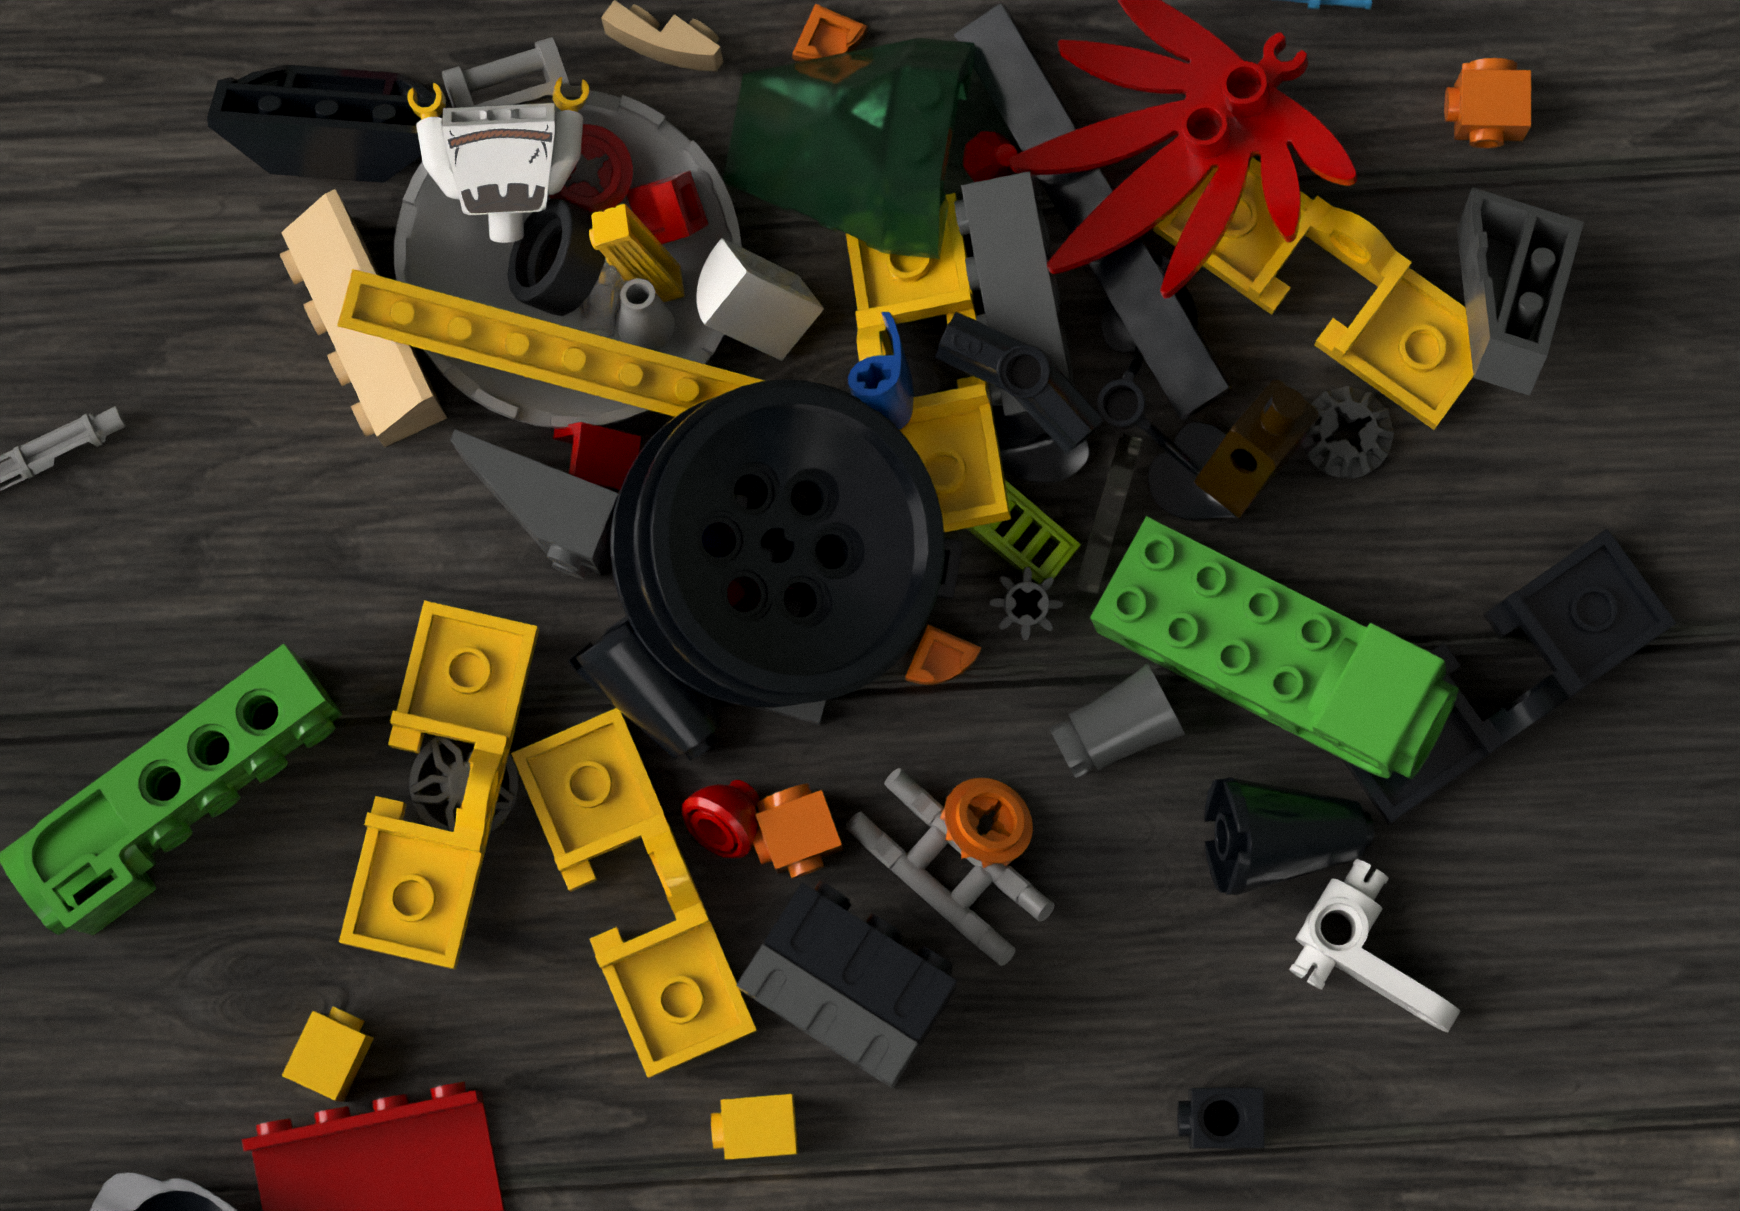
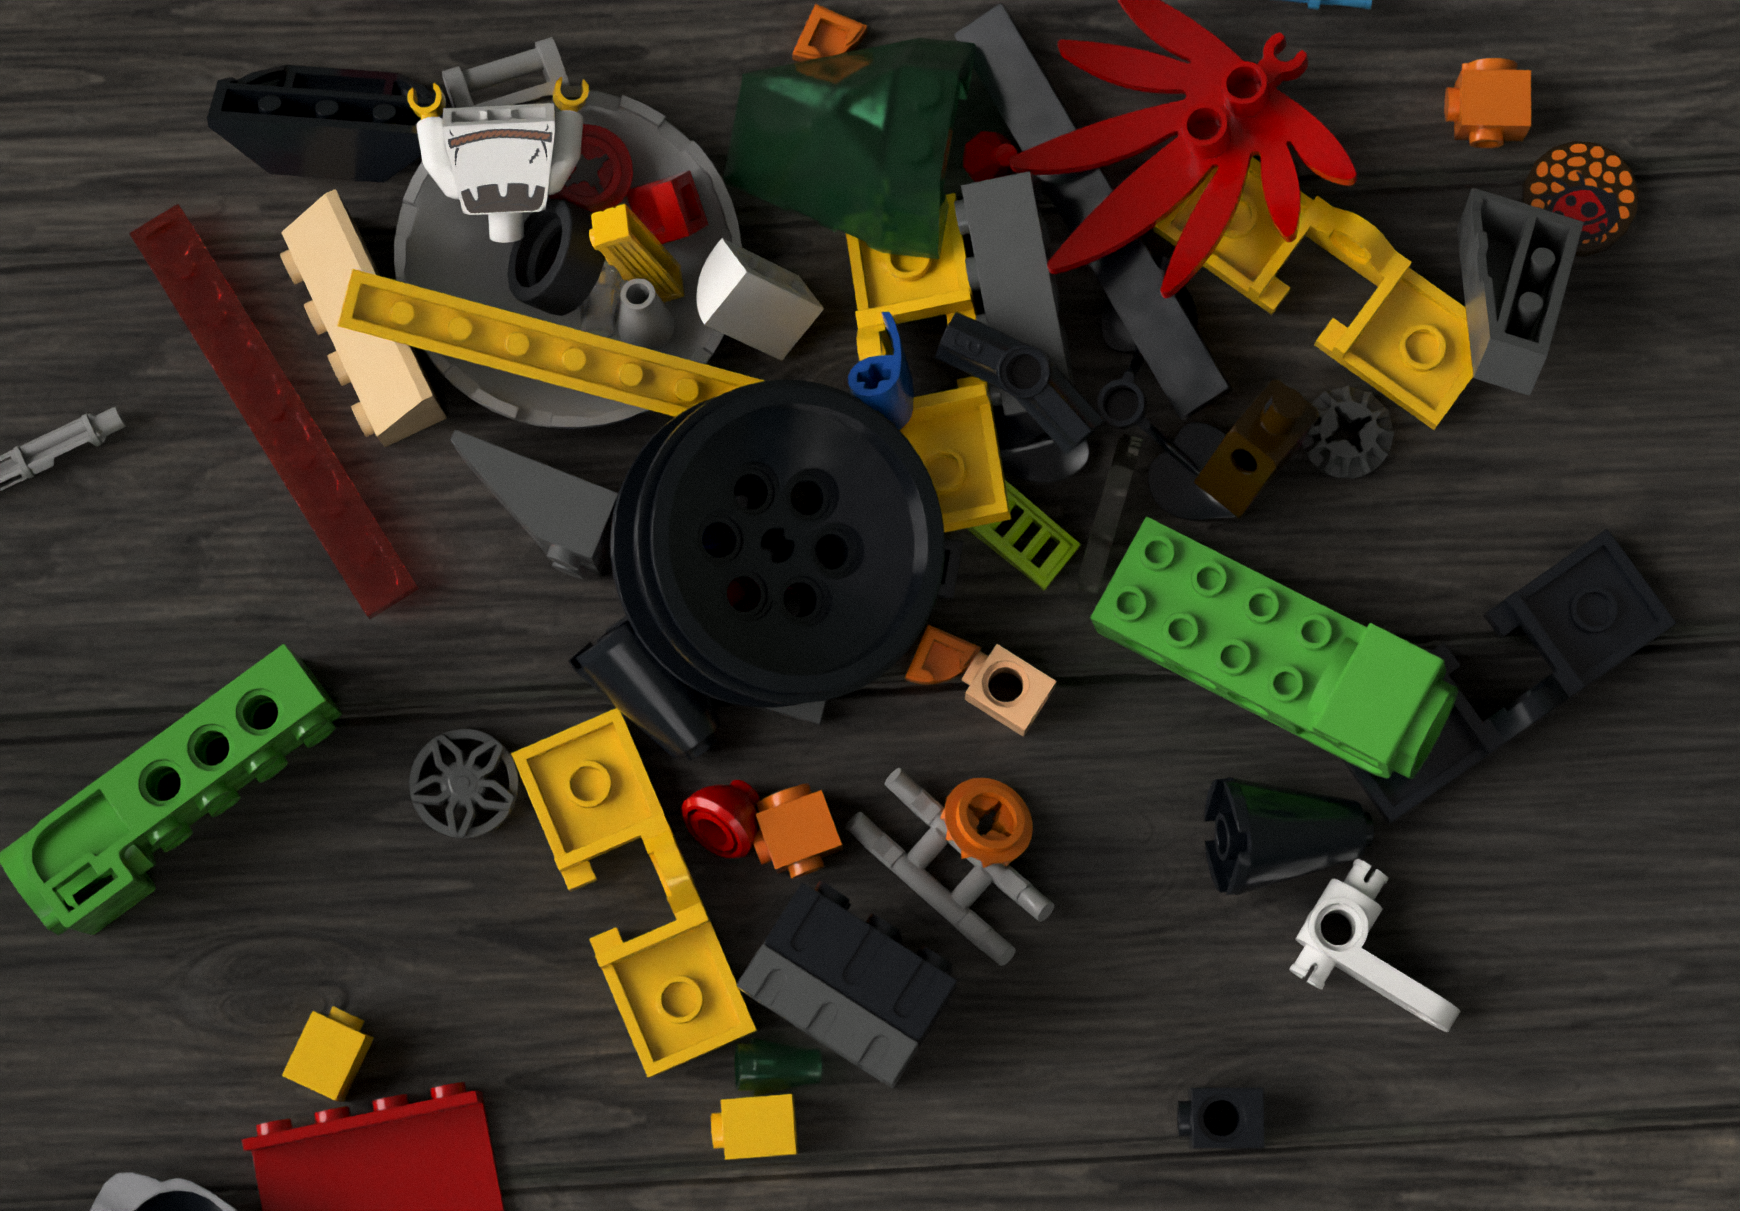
(274, 411): none -> clear red plate
(419, 879): yellow plate -> none
(599, 453): red panel -> none
(677, 44): tan slope -> none
(774, 1066): none -> clear green cone
(1017, 713): none -> light nougat brick
(1042, 603): dark grey gear -> none
(1117, 724): dark grey plant -> none
(1586, 185): none -> tile

